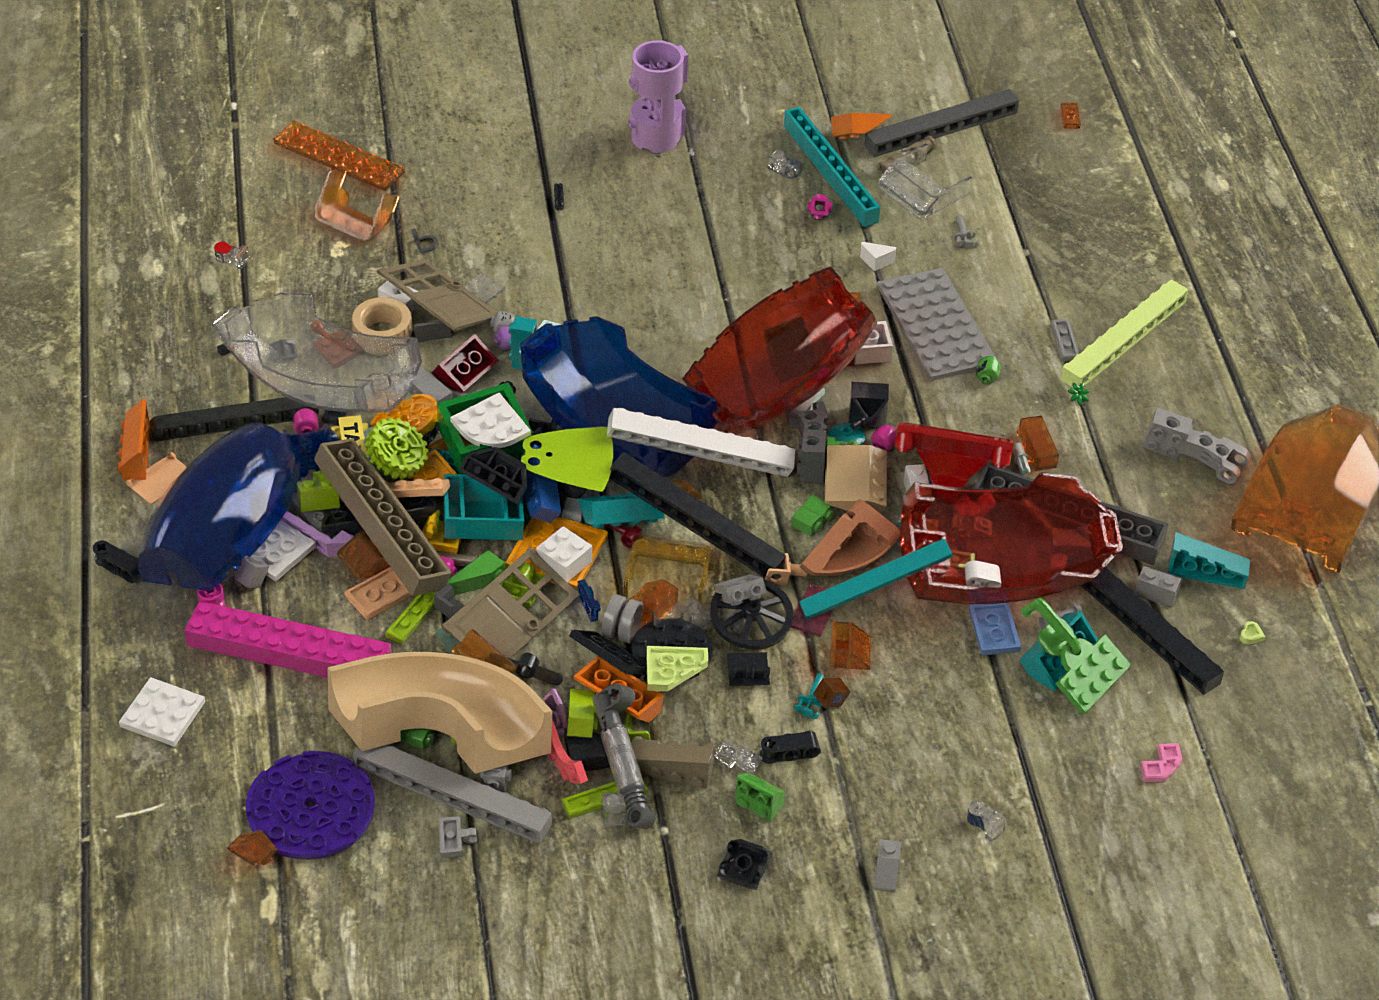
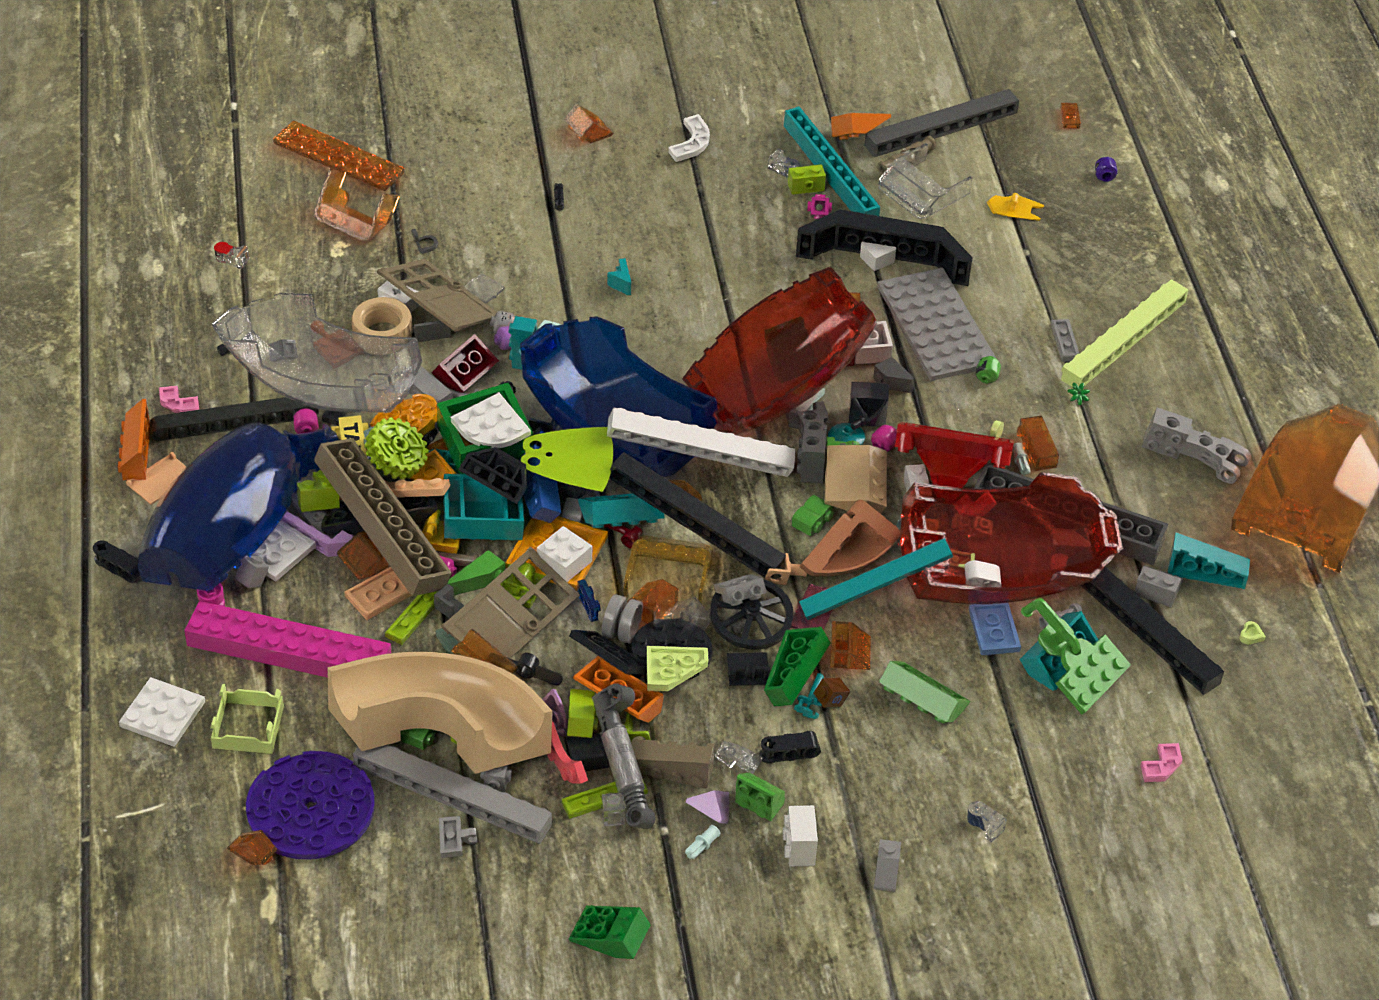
(170, 399): none -> bright pink tile
(244, 743): none -> yellowish green piece
(587, 125): none -> clear orange slope
(611, 930): none -> green slope
(620, 278): none -> teal slope
(658, 76): lavender cylinder -> none
(696, 144): none -> white plate
(702, 842): none -> light aqua axle
(713, 804): none -> lavender slope
(744, 863): black slope -> none
(794, 663): none -> green wedge
(800, 836): none -> white brick
(806, 179): none -> lime brick
(894, 374): none -> dark grey slope
(913, 241): none -> black slope
(923, 691): none -> bright green slope
(964, 235): light grey piece -> none
(997, 429): none -> yellowish green tile
(1014, 206): none -> yellow shield
(1106, 169): none -> dark purple head

